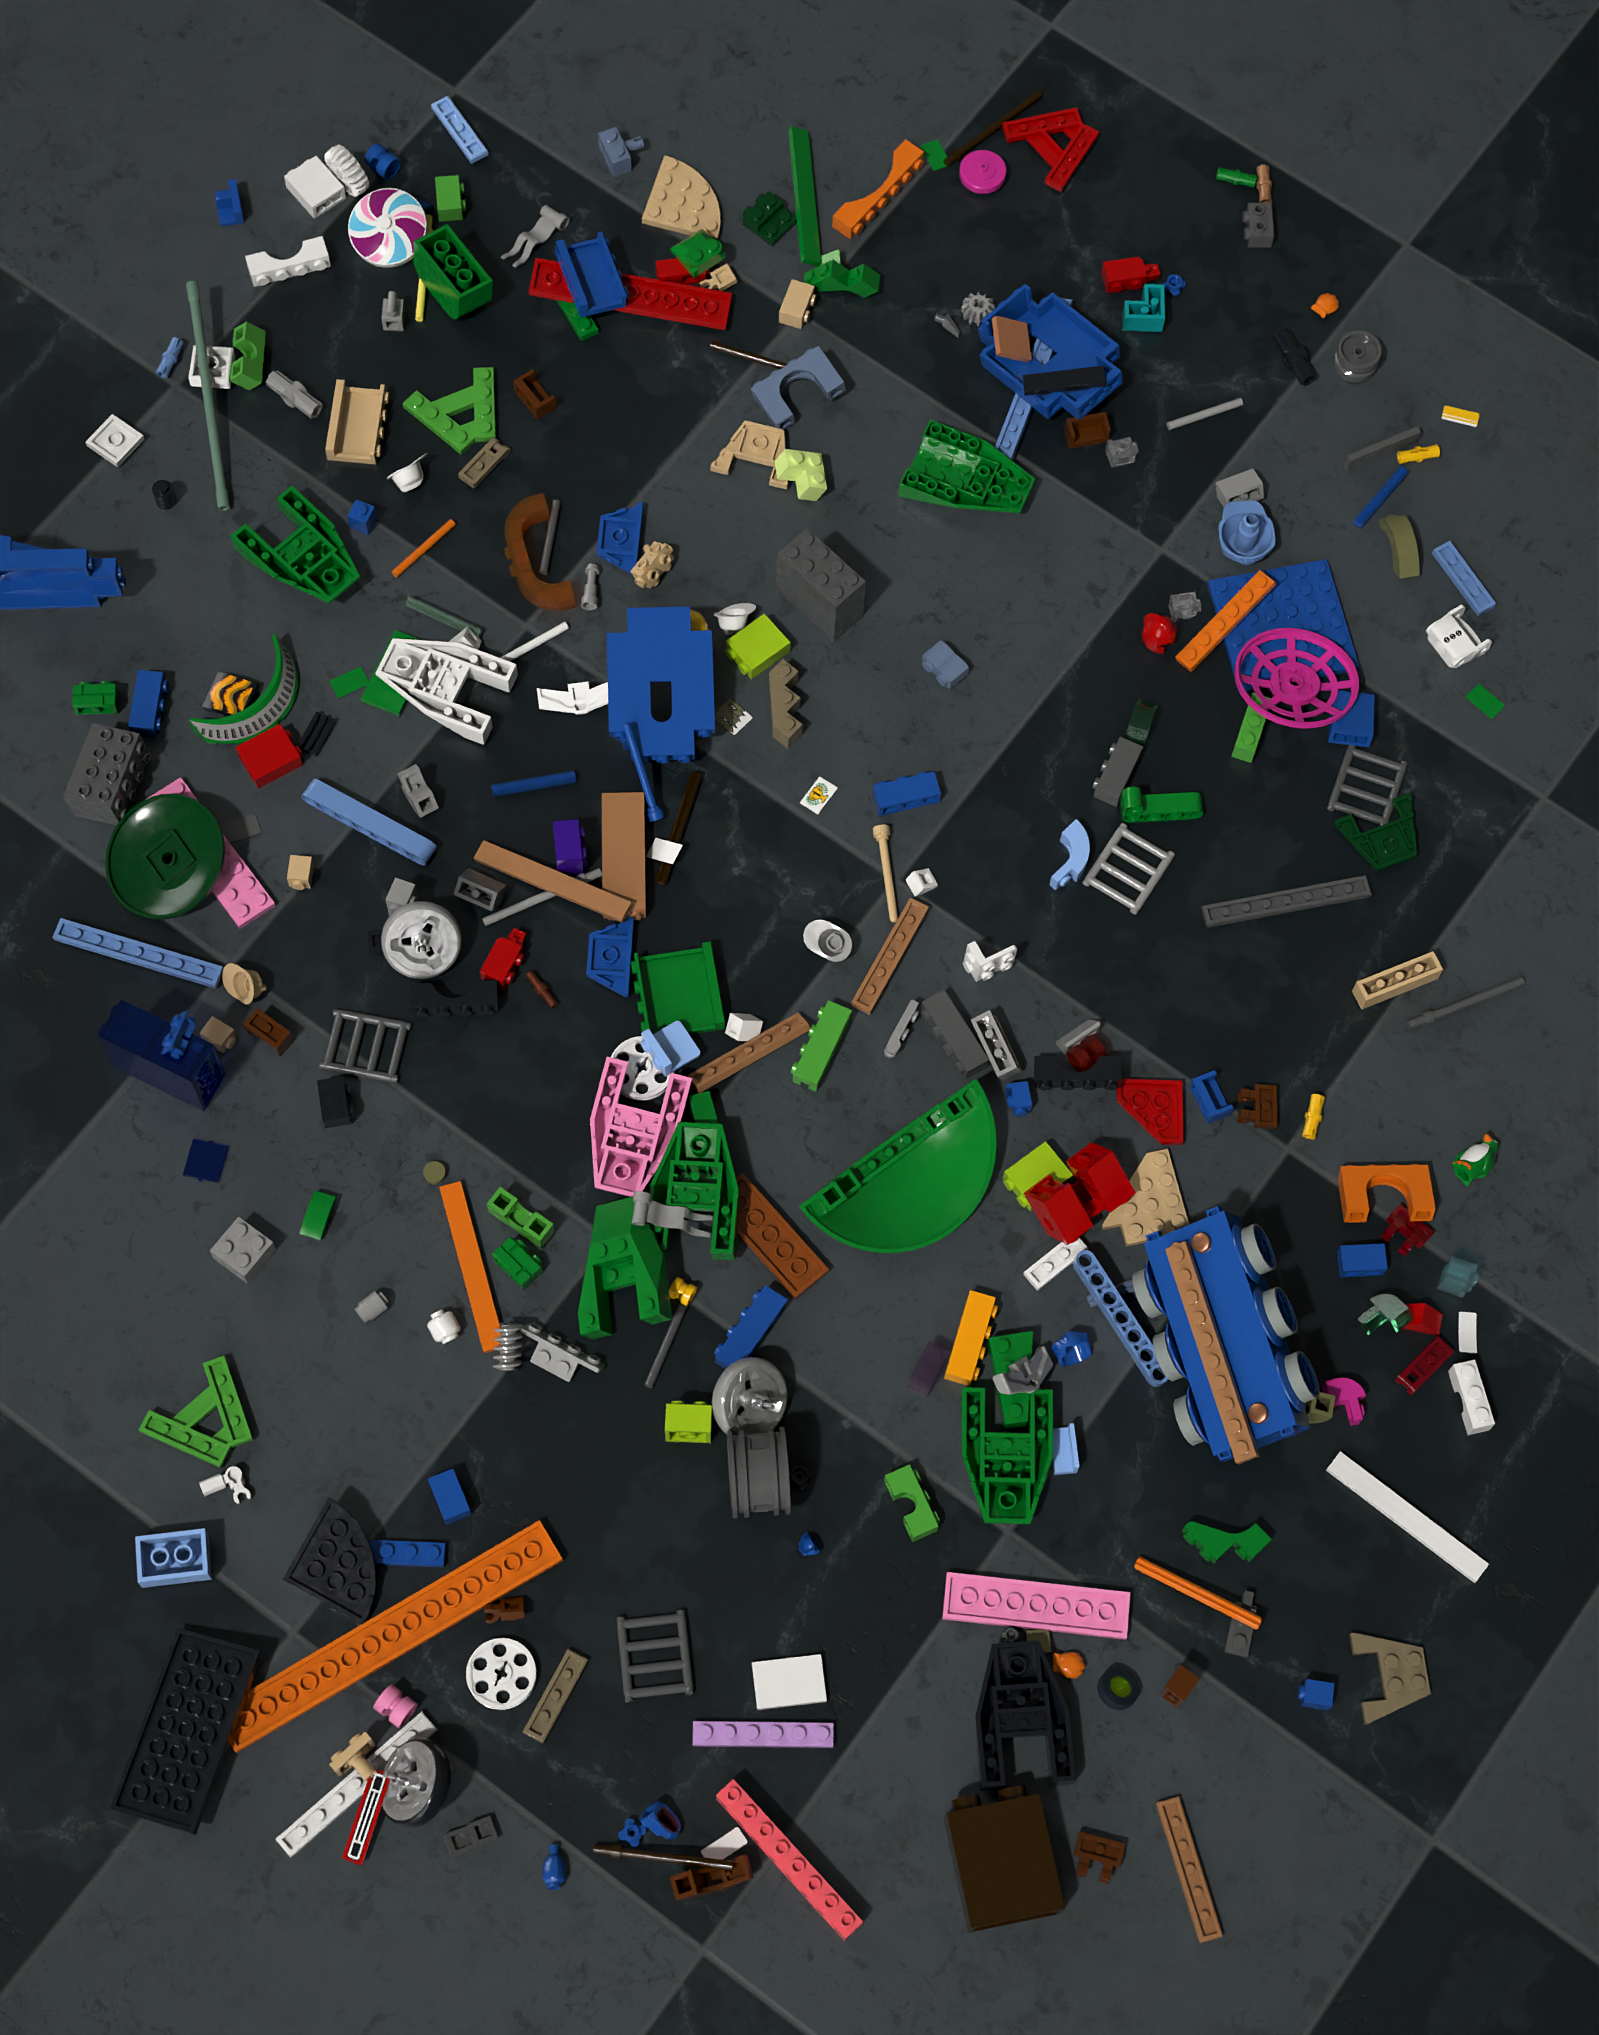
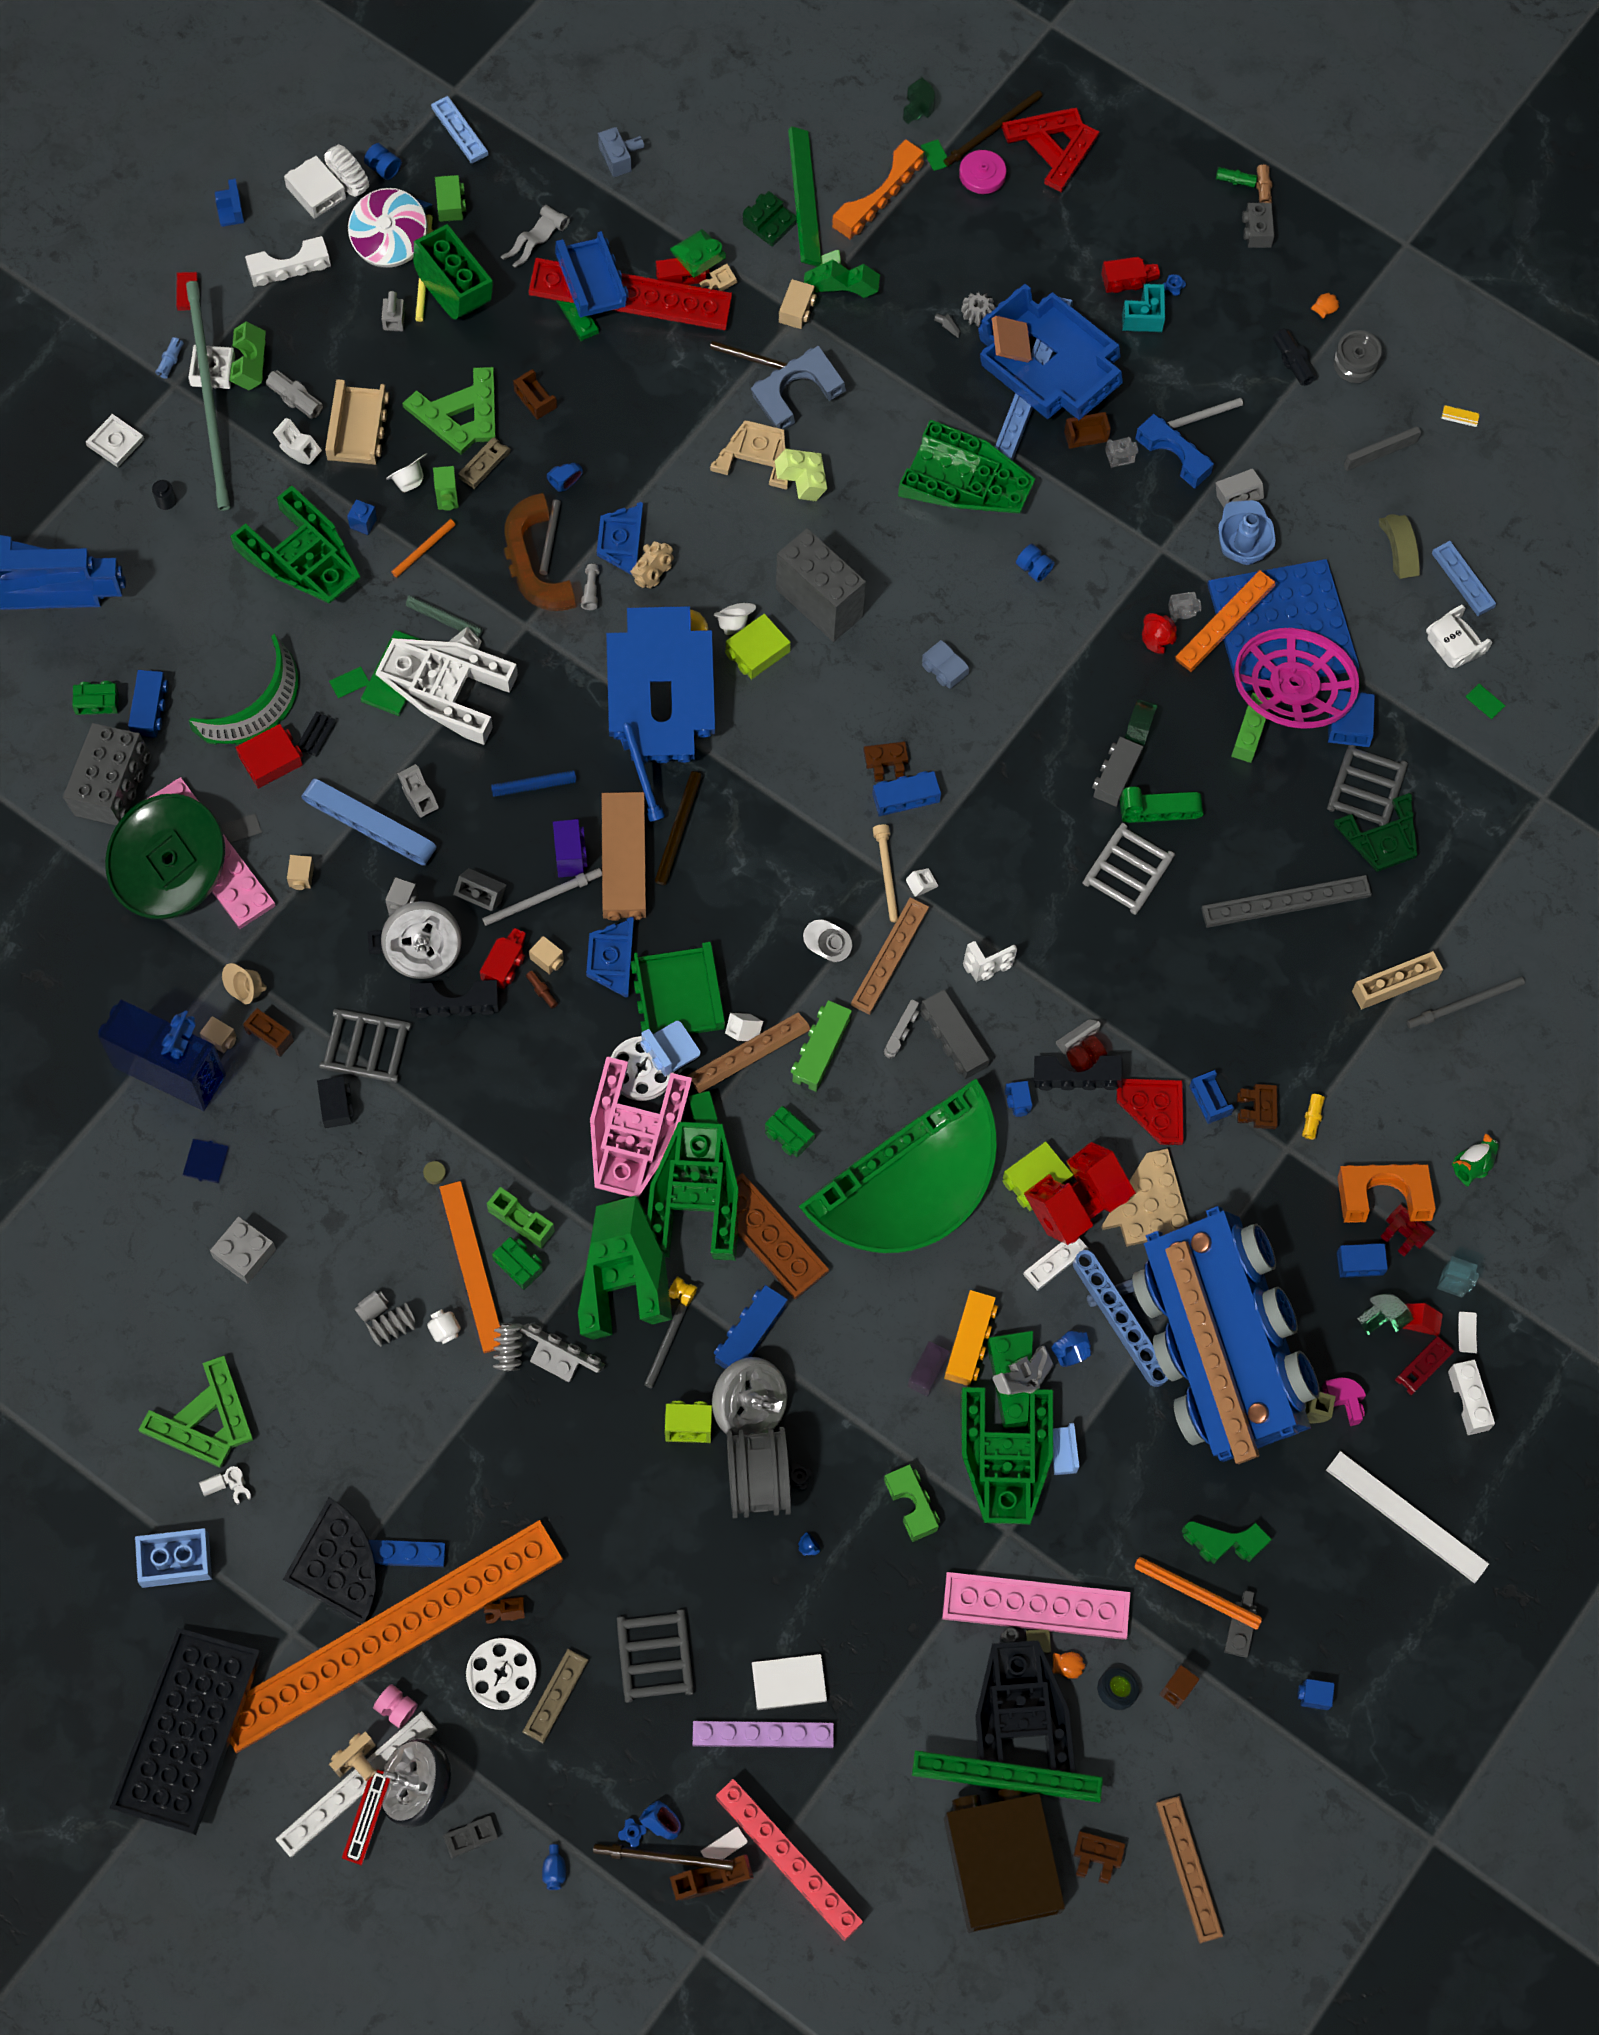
(138, 953): medium blue plate -> none
(182, 298): none -> red tile
(229, 694): slope -> none
(296, 445): none -> white brick
(317, 1215): green slope -> none
(391, 1325): none -> light grey piece
(445, 488): none -> bright green piece
(449, 1496): blue panel -> none
(535, 642): white bar -> none
(546, 955): none -> tan brick
(553, 881): medium nougat tile -> none
(564, 476): none -> blue rock
(578, 700): white plate -> none
(664, 850): white sticker -> none
(665, 1216): light grey flag -> none
(682, 201): tan plate -> none
(732, 716): sticker -> none
(784, 704): dark tan brick -> none
(789, 1132): none -> green brick
(818, 795): white sticker -> none
(886, 755): none -> reddish brown plate
(921, 99): none -> clear green brick
(996, 1045): light grey brick -> none
(1007, 1776): none -> green tile
(1034, 562): none -> blue wheel
(1064, 380): black tile -> none
(1078, 846): light blue arch -> none
(1158, 435): none -> blue arch
(1380, 497): blue axle -> none
(1401, 1673): dark tan wing -> none
(1418, 454): yellow pin -> none

